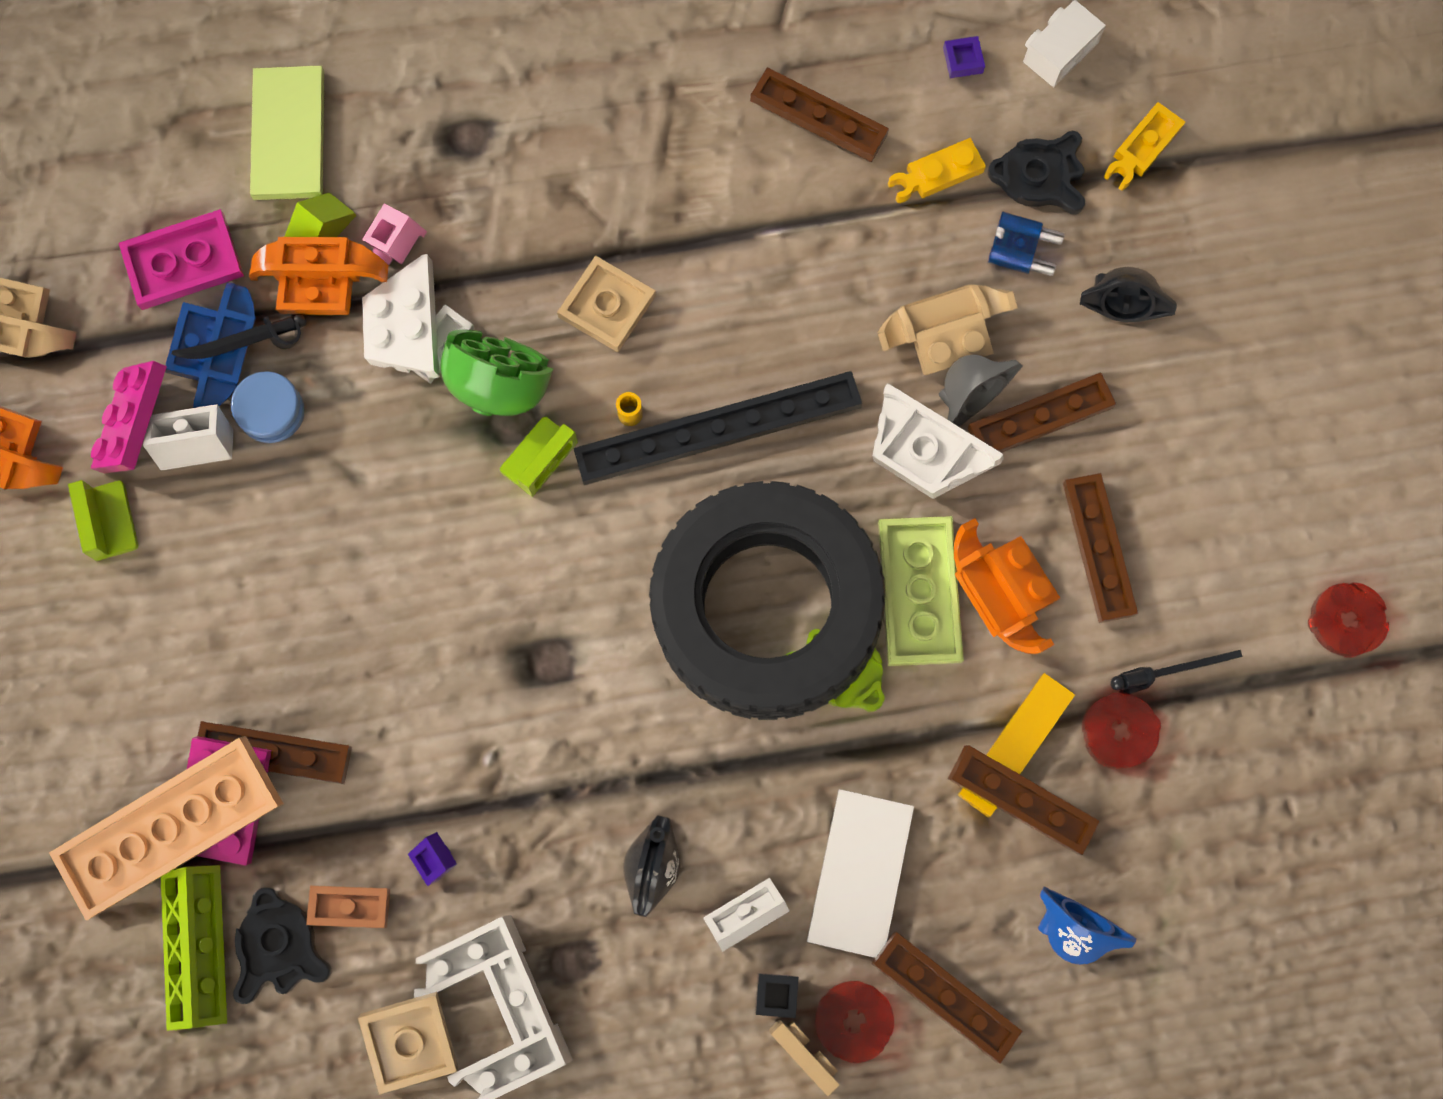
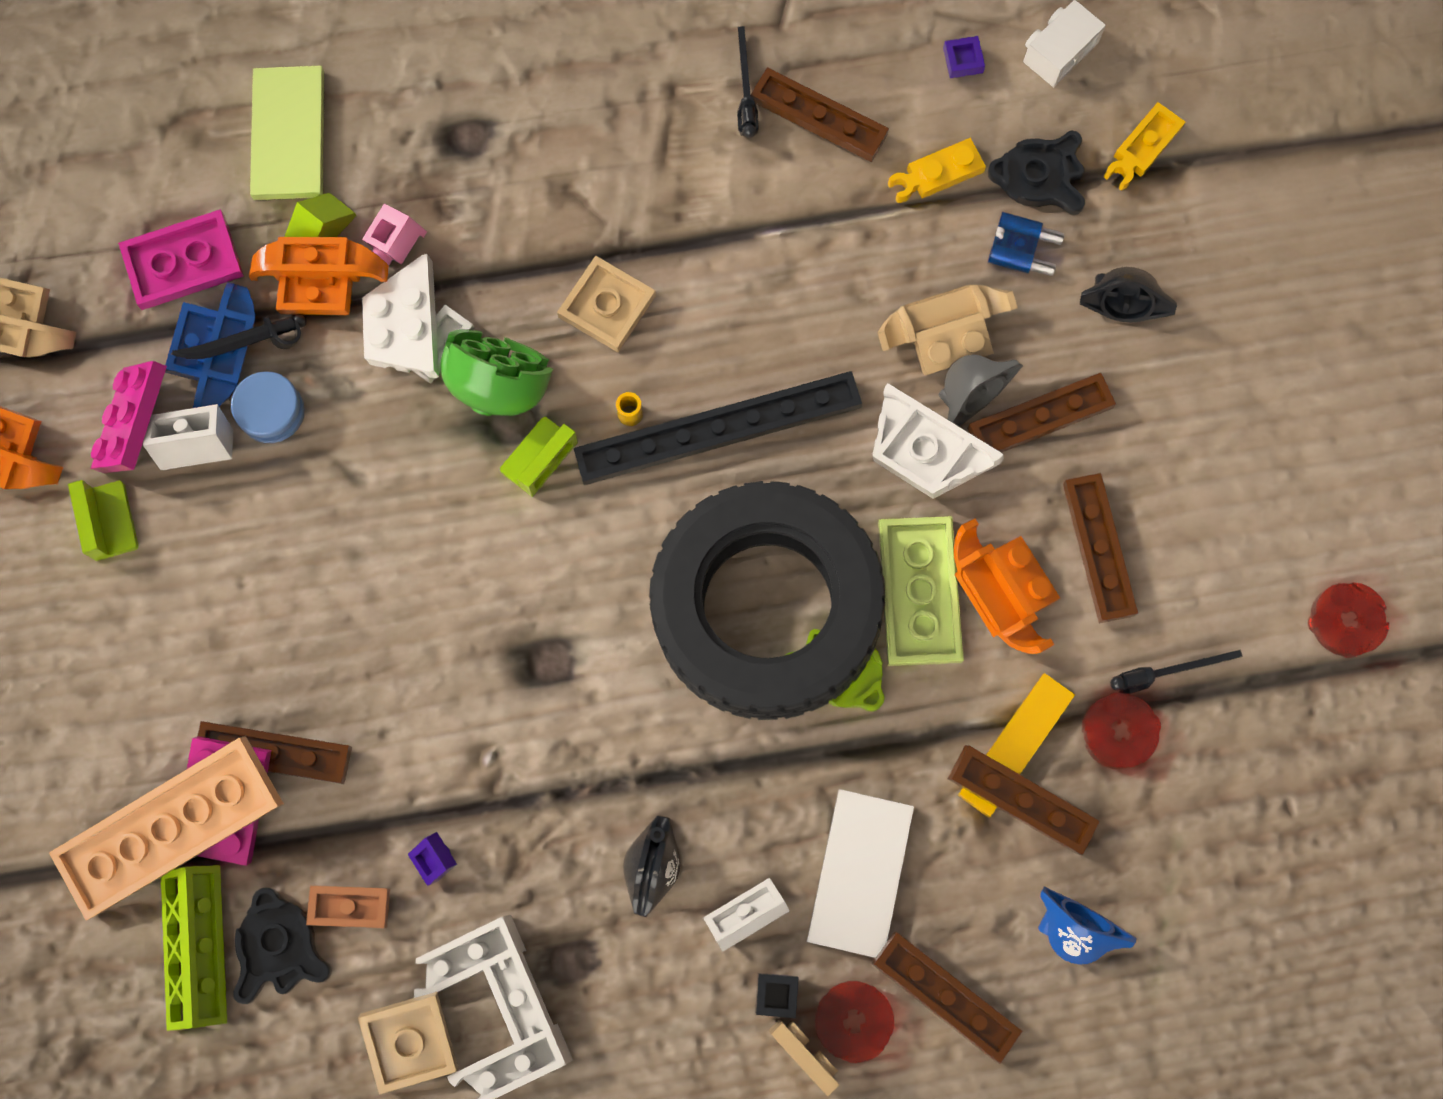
(747, 111): none -> black sword

